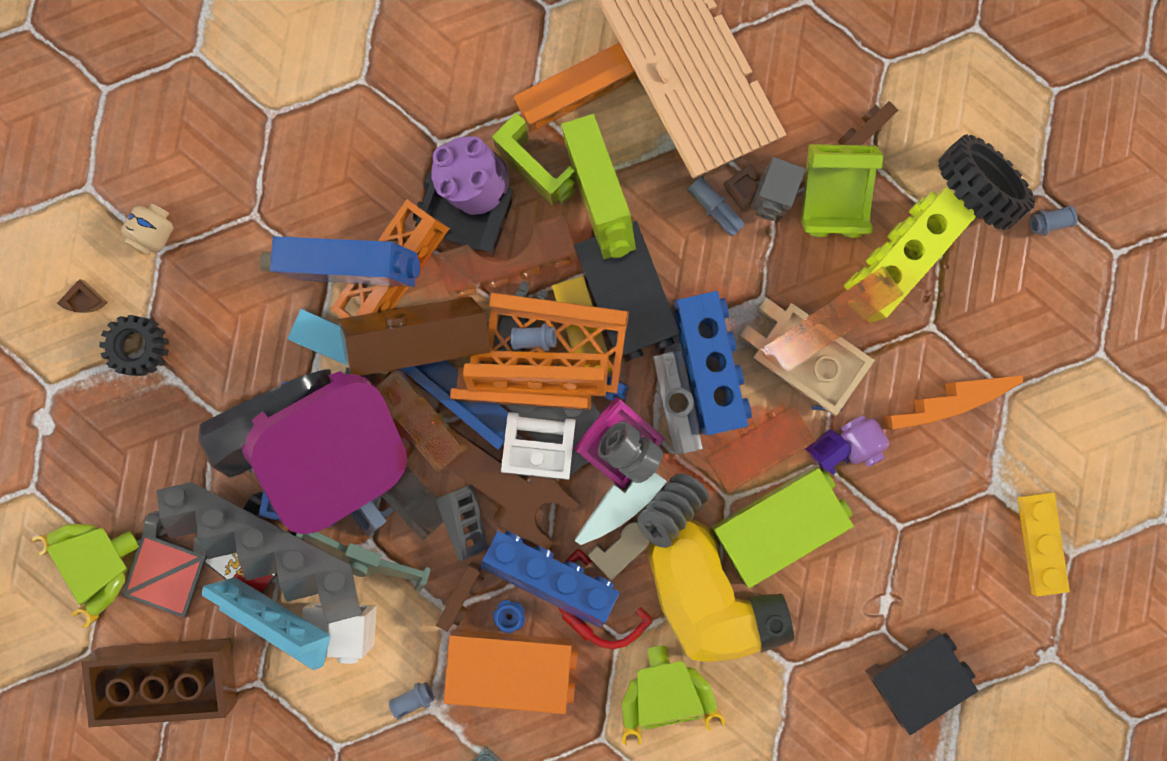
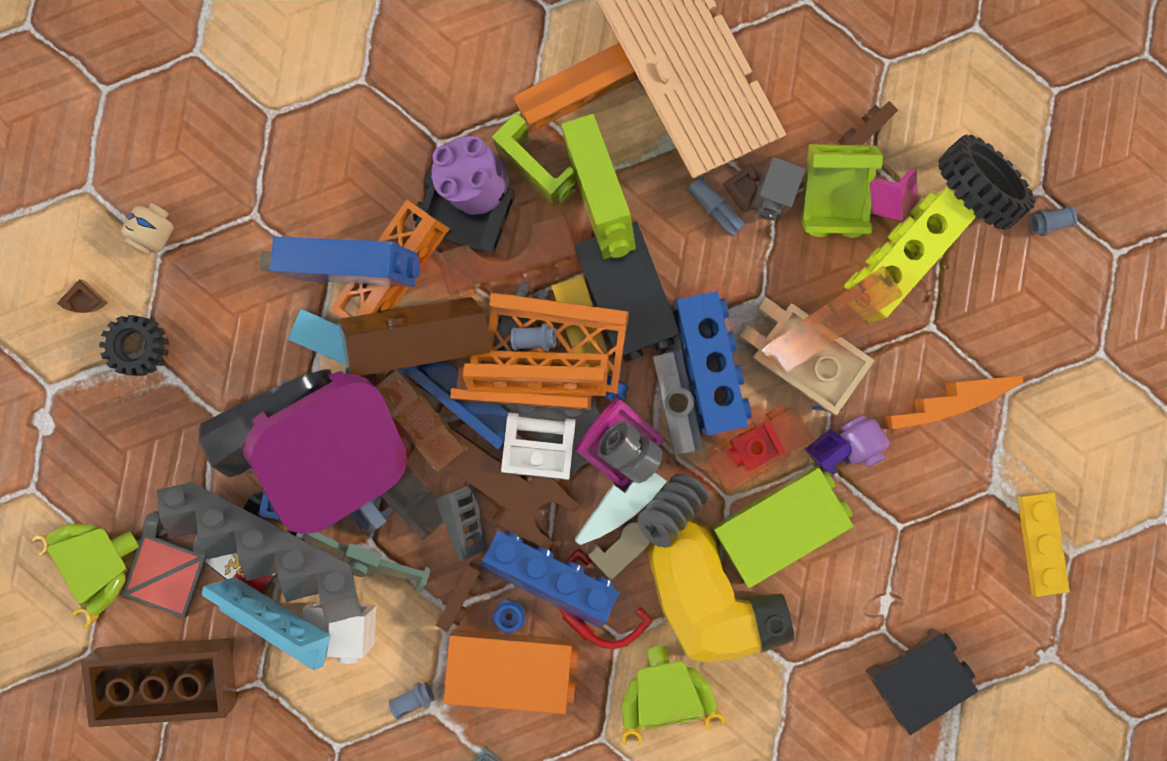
(770, 446): none -> red brick
(894, 199): none -> dark pink panel

